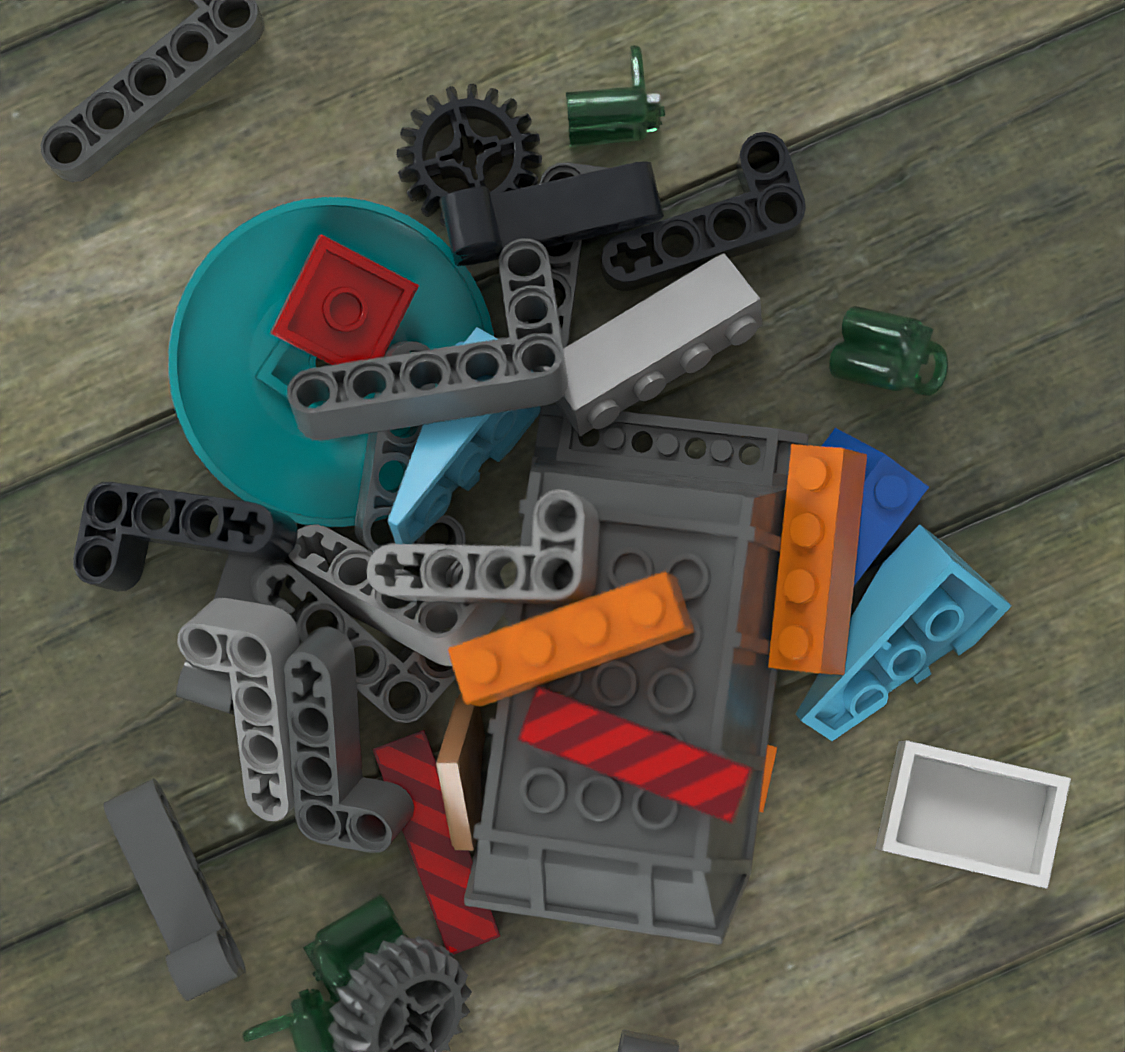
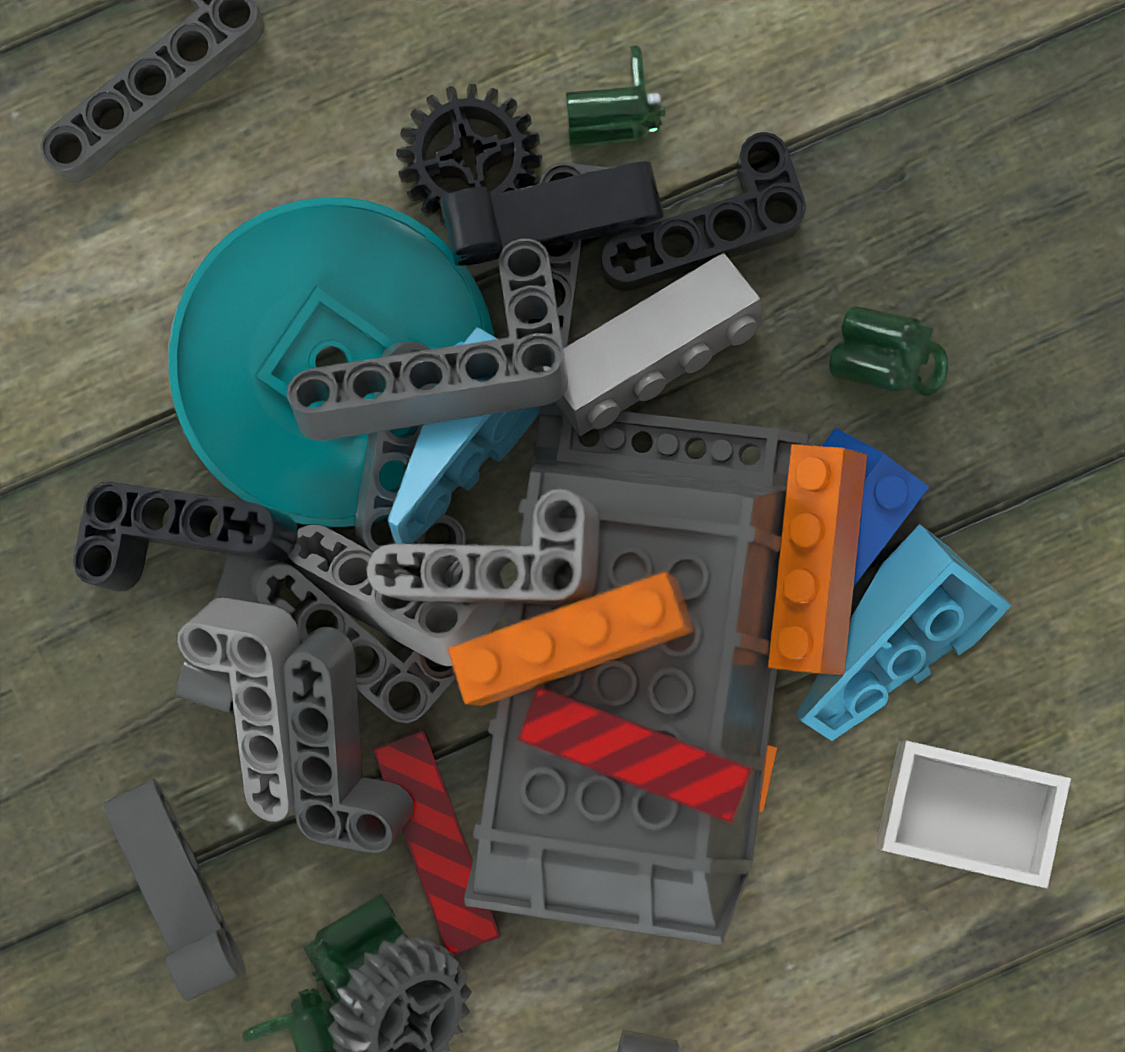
(343, 305): red tile -> none
(460, 773): medium nougat tile -> none

